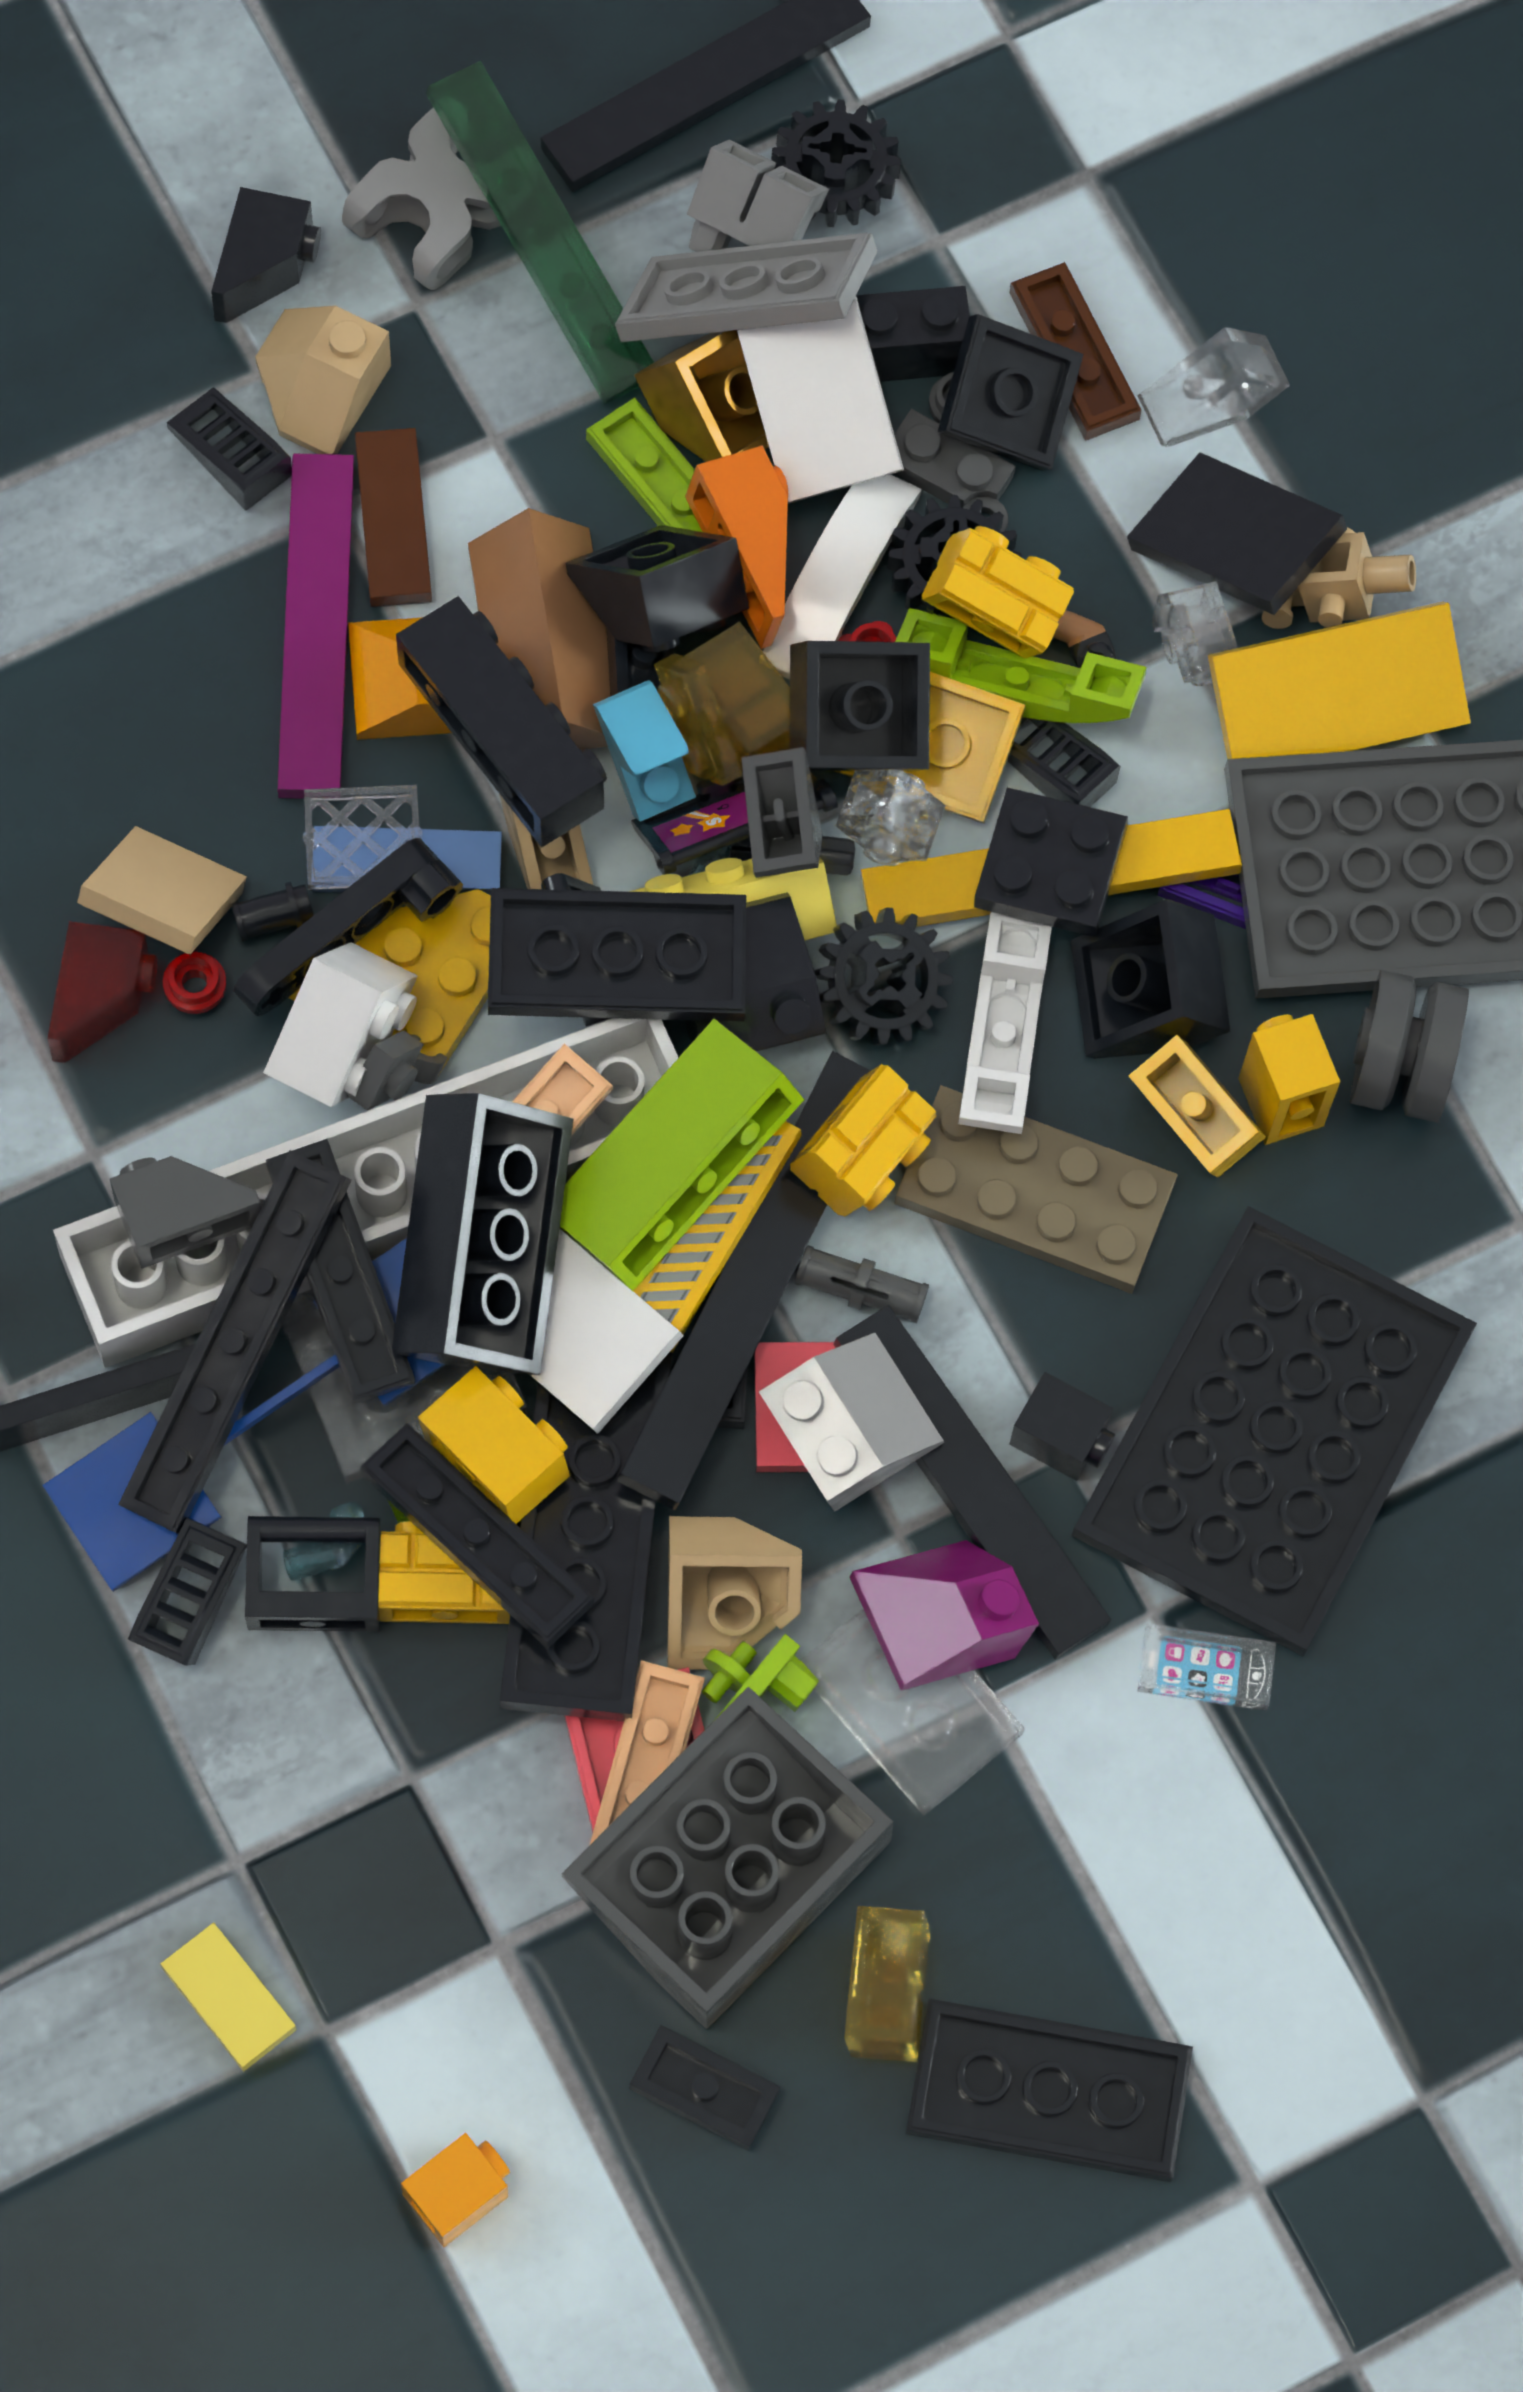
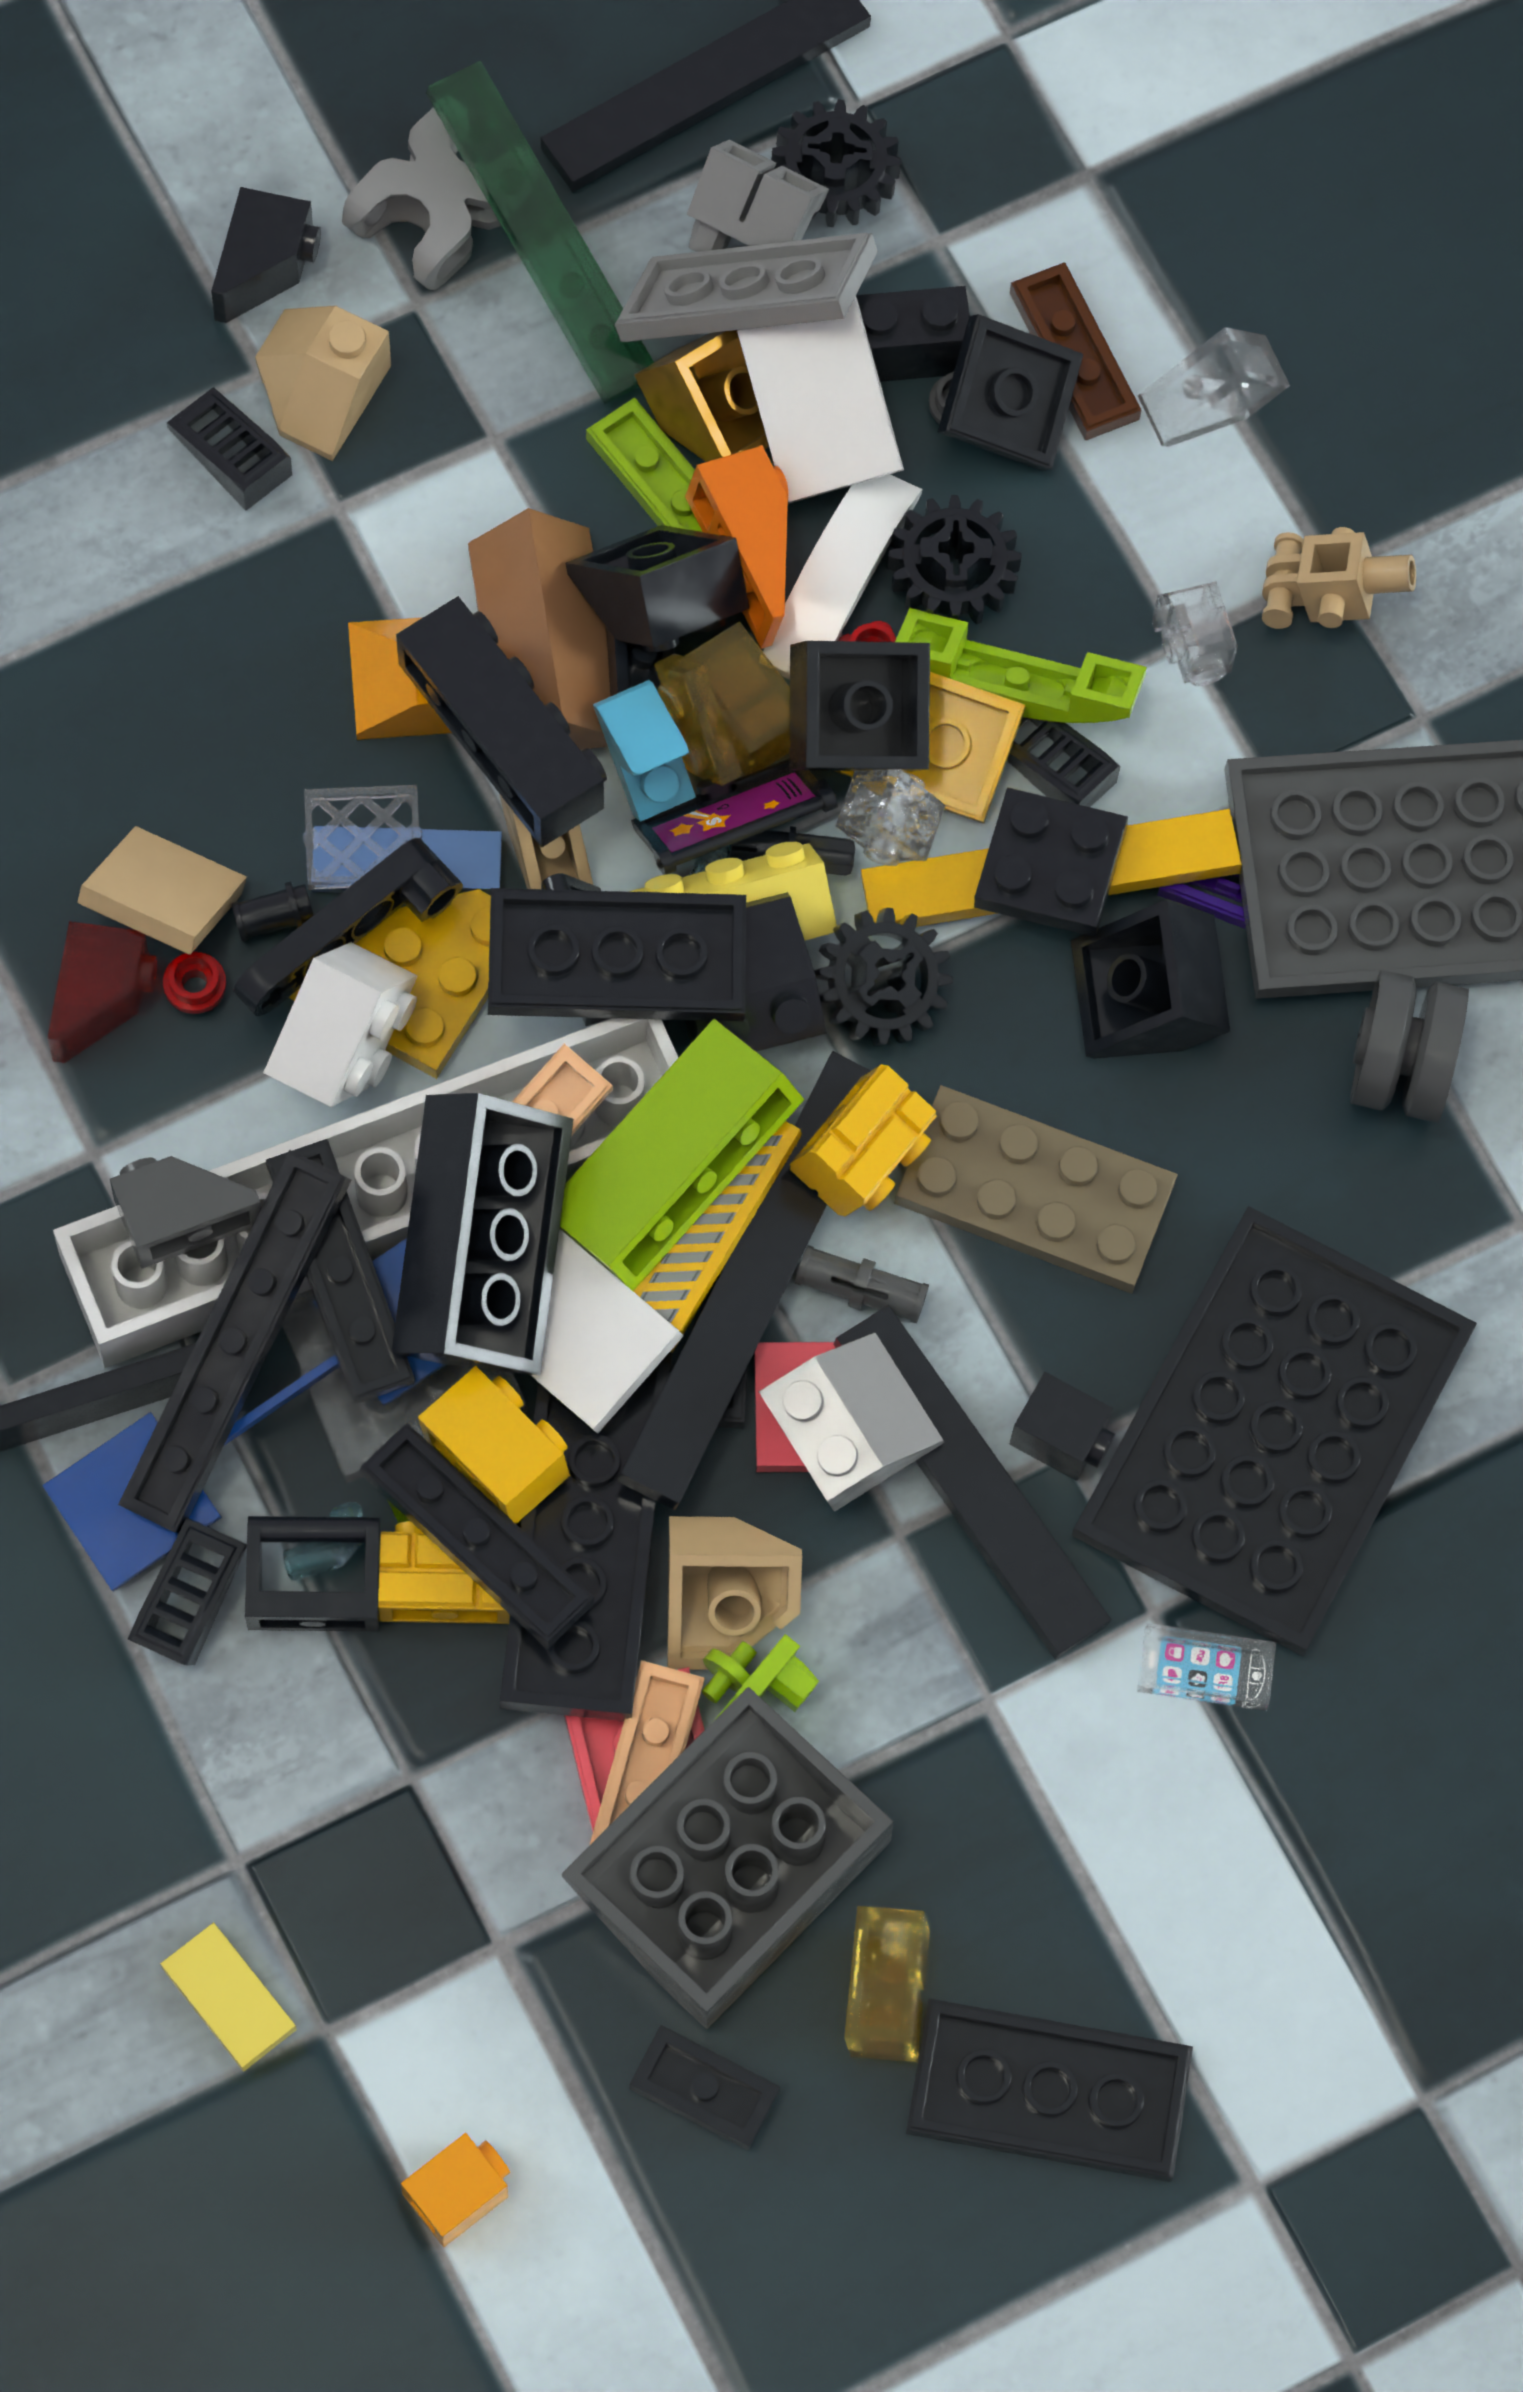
(316, 624): magenta tile -> none
(393, 517): reddish brown tile -> none
(393, 1069): dark grey plate -> none
(781, 812): dark grey slope -> none
(920, 1736): clear tile -> none
(944, 1612): magenta slope -> none
(951, 466): dark grey hinge -> none
(998, 591): yellow brick -> none
(1005, 1024): white slope -> none
(1083, 636): arm -> none
(1197, 1106): yellow brick -> none
(1237, 532): black tile -> none
(1288, 1077): yellow brick -> none
(1342, 686): yellow tile -> none

